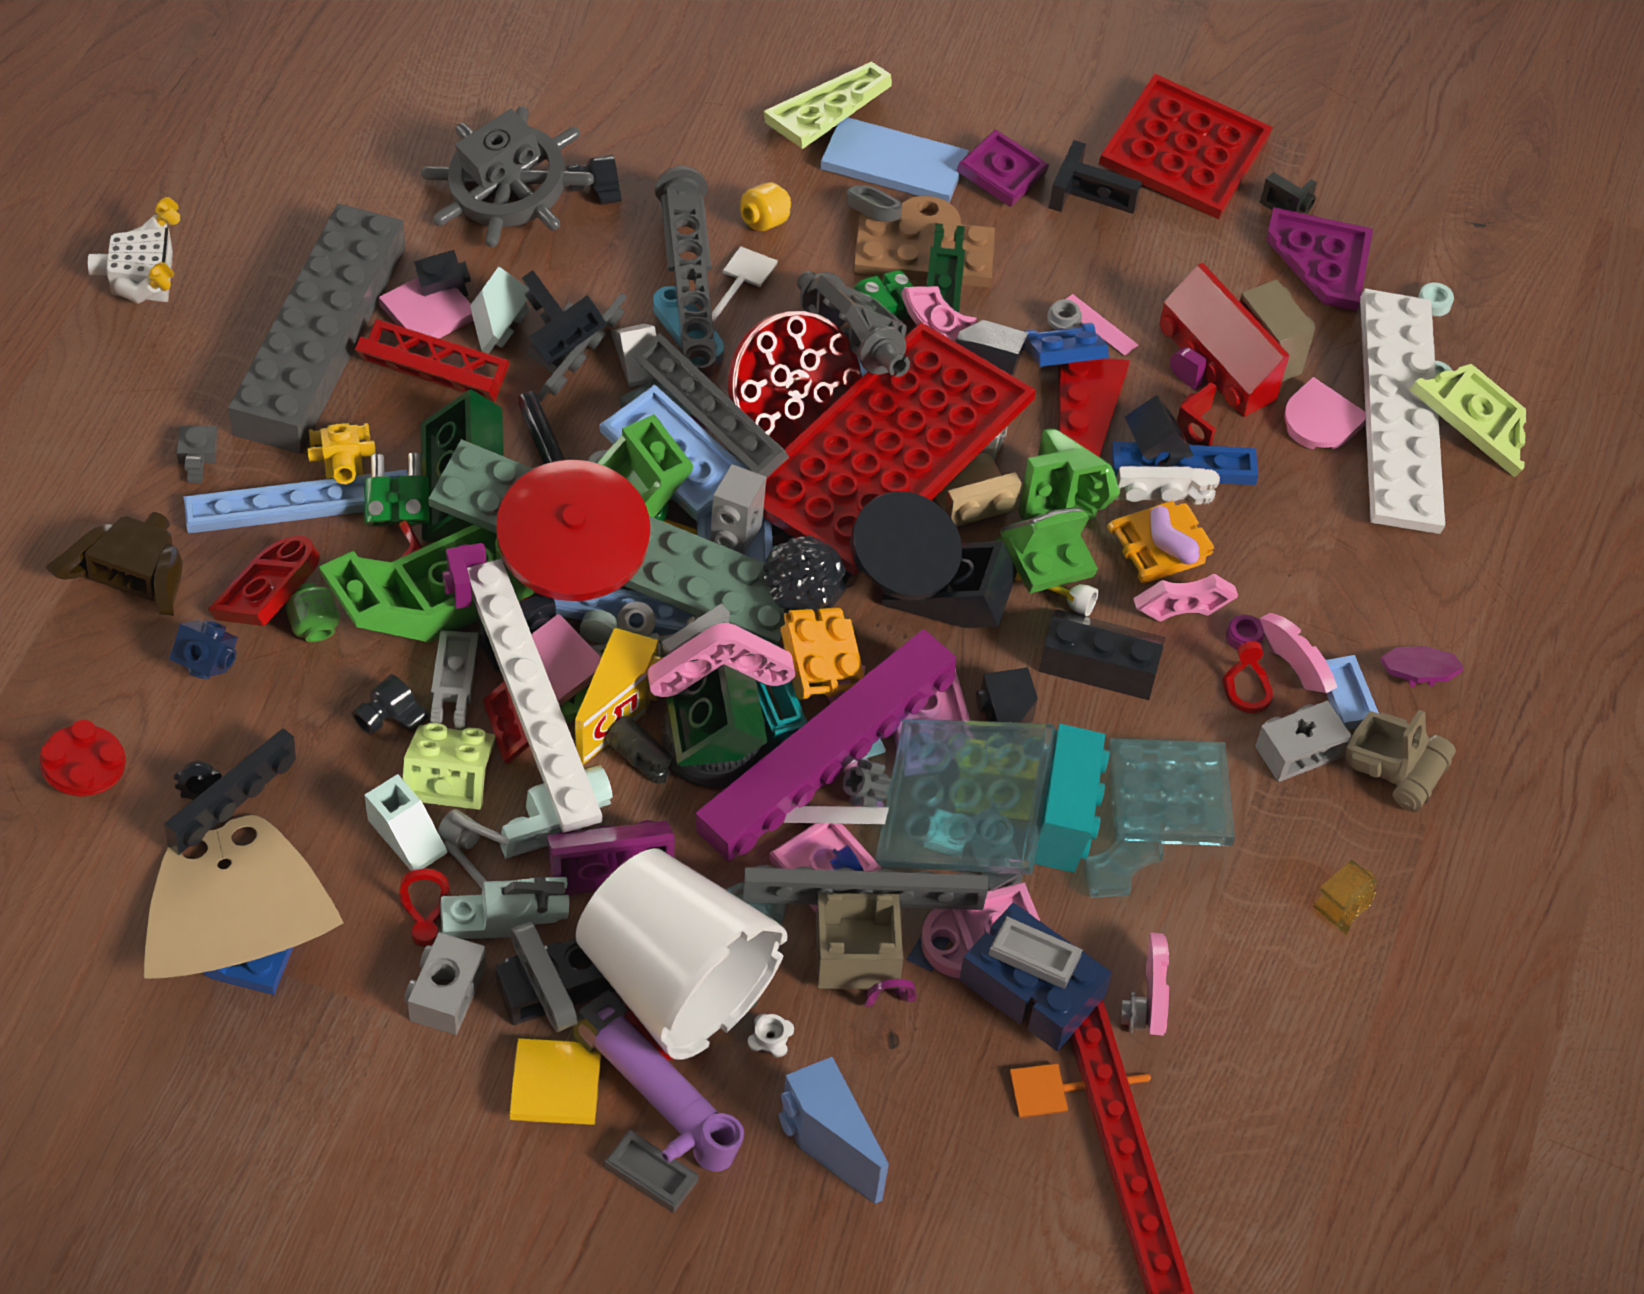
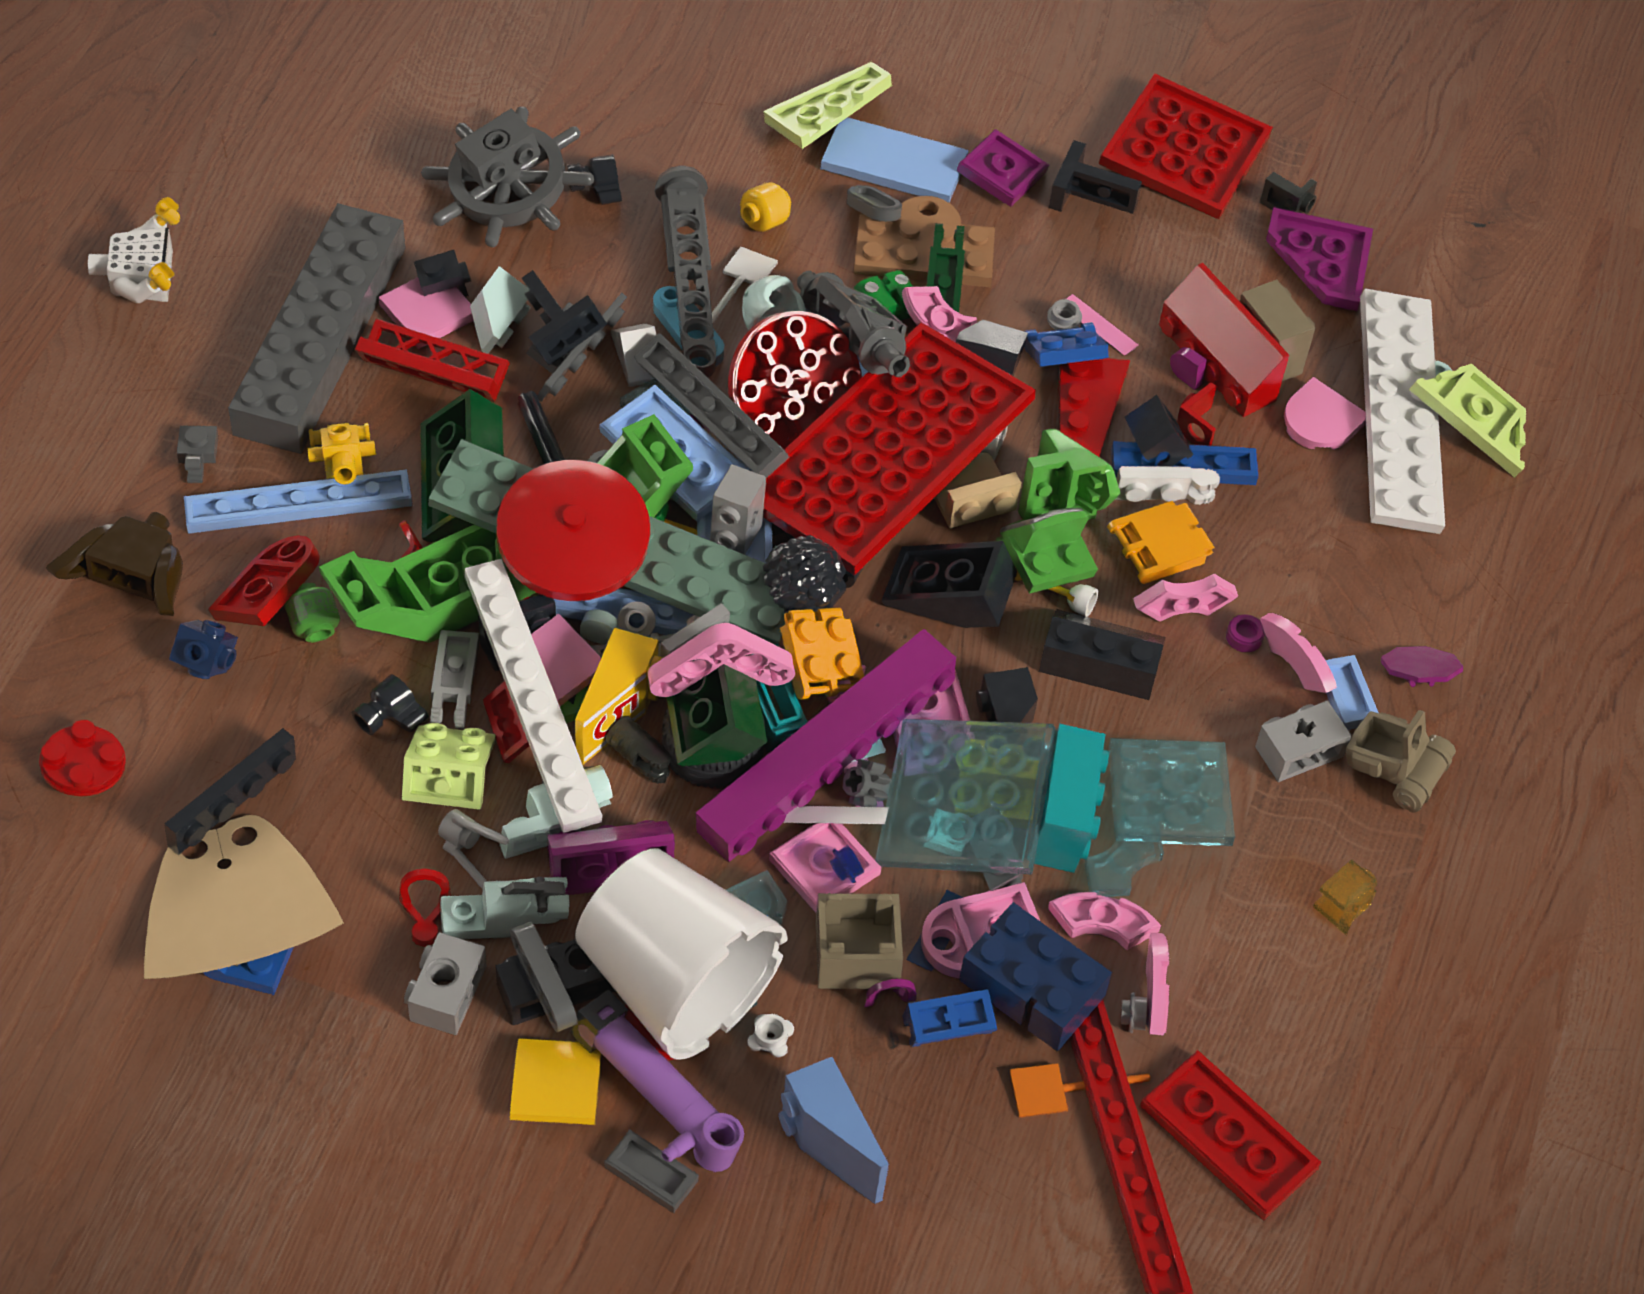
(195, 778): black animal -> none
(396, 499): green piece -> none
(404, 823): light aqua slope -> none
(456, 578): magenta bracket -> none
(769, 297): none -> light aqua piece
(906, 545): black tile -> none
(915, 890): dark grey plate -> none
(950, 1017): none -> blue hinge
(1035, 952): light grey tile -> none
(1103, 915): none -> bright pink tile
(1170, 539): lavender arm -> none
(1230, 1134): none -> red tile
(1248, 653): red piece -> none
(1440, 297): light aqua tile -> none

